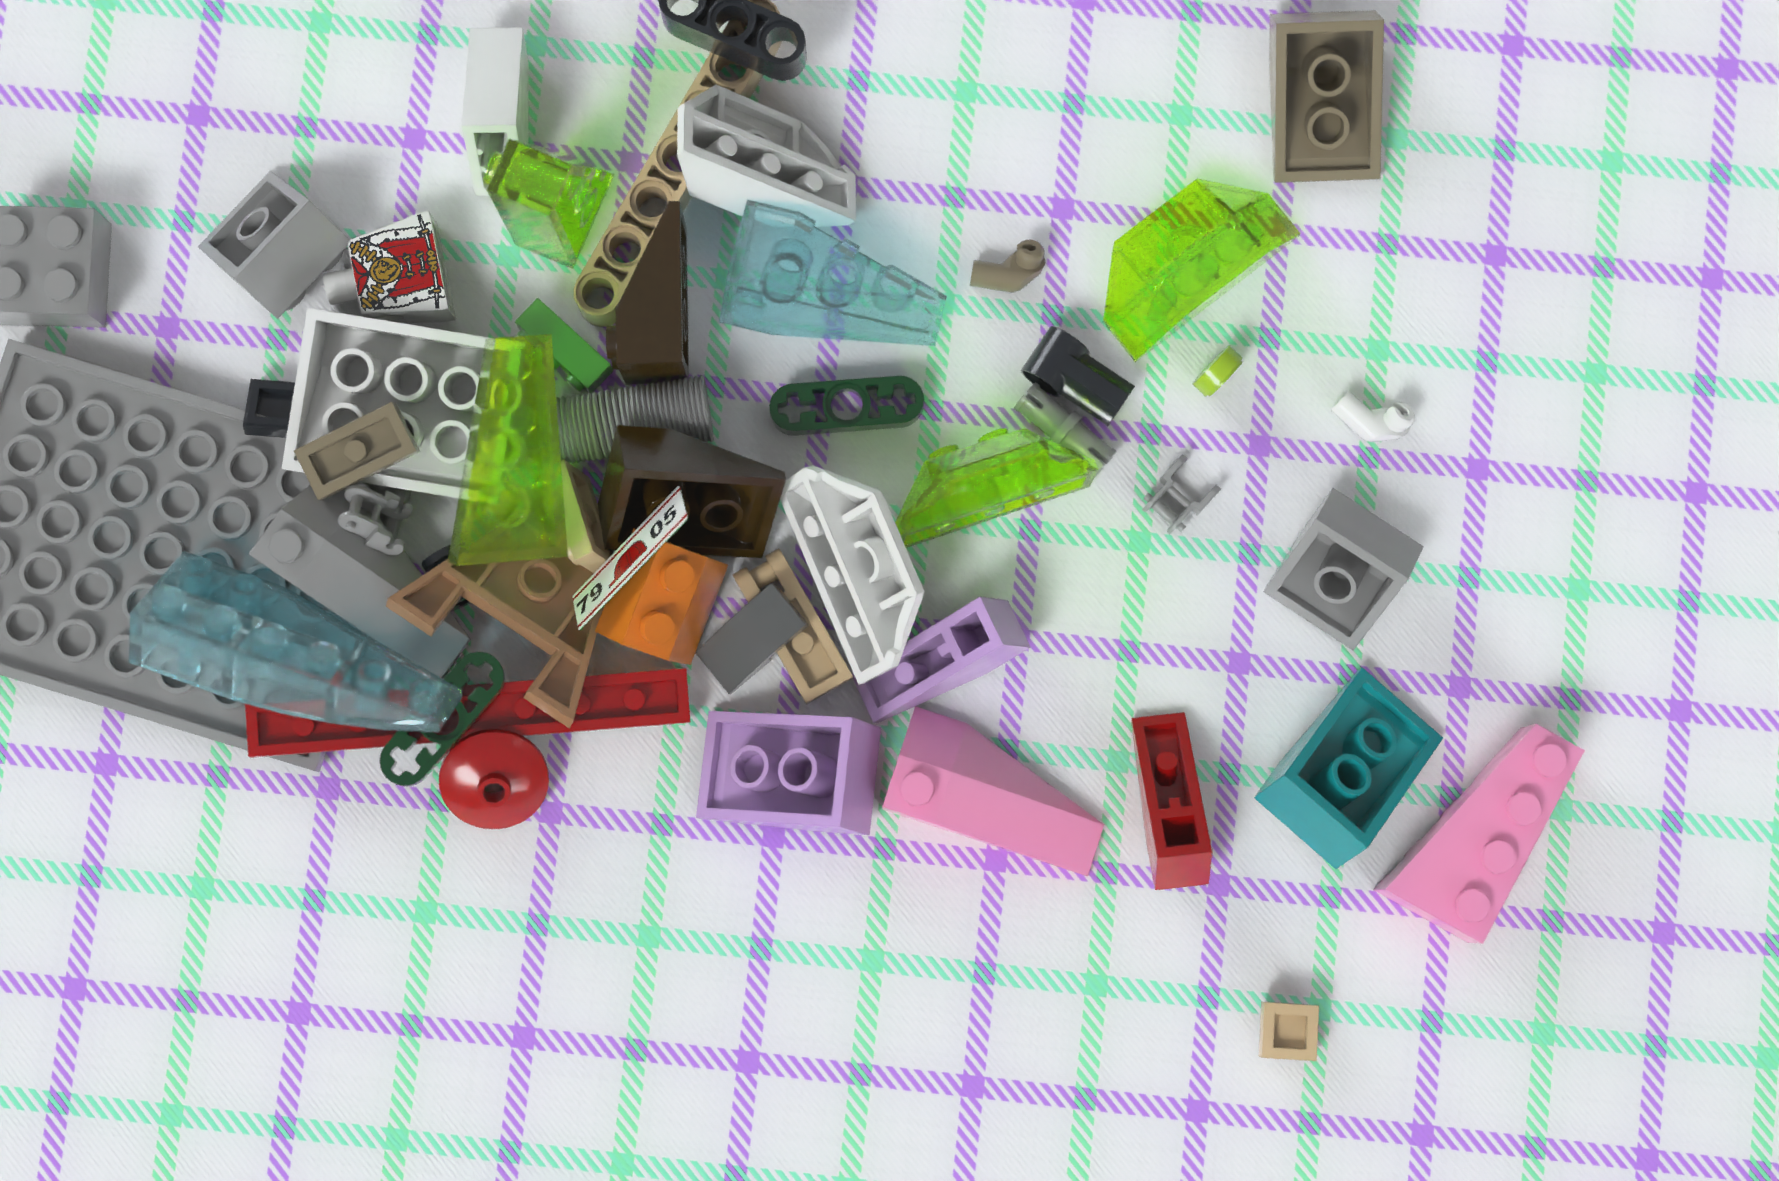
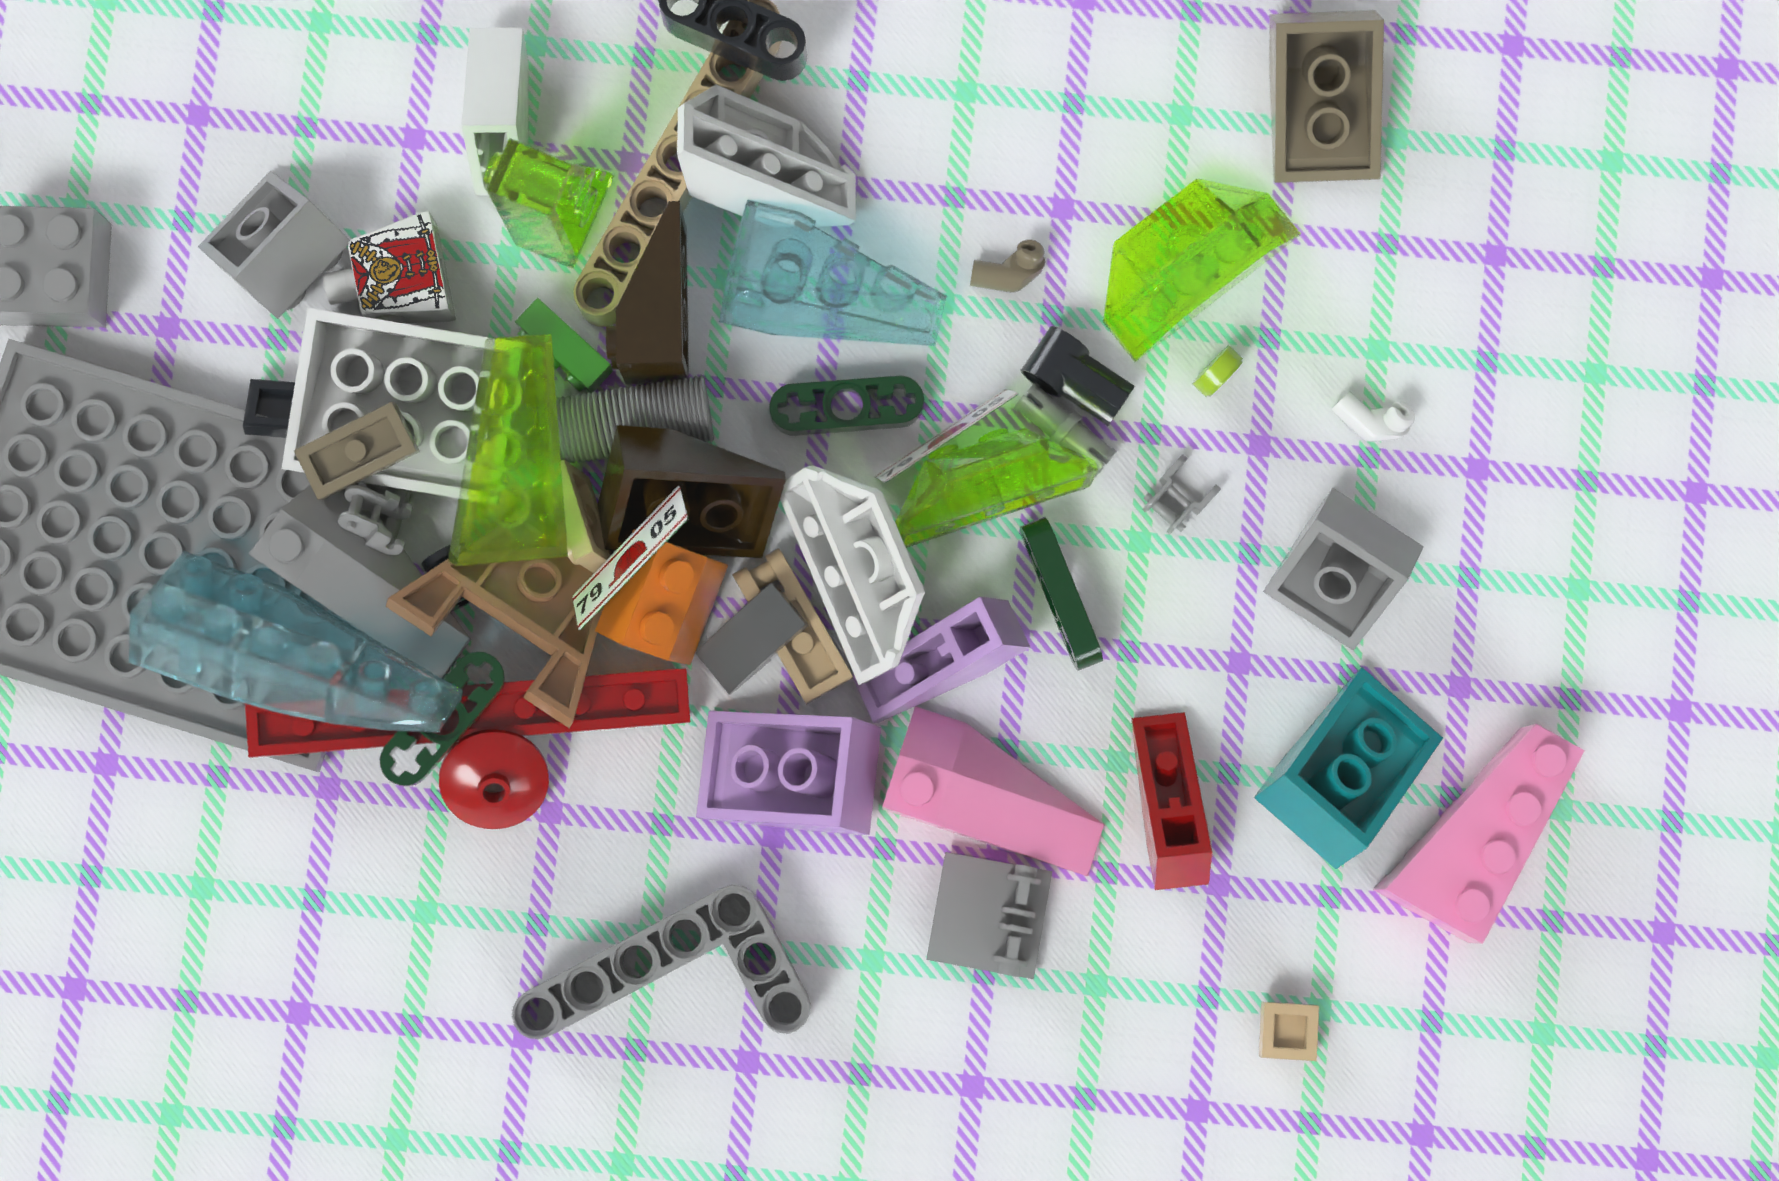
(666, 958): none -> light grey beam
(946, 435): none -> sticker
(989, 915): none -> light grey hinge
(1061, 593): none -> dark green beam

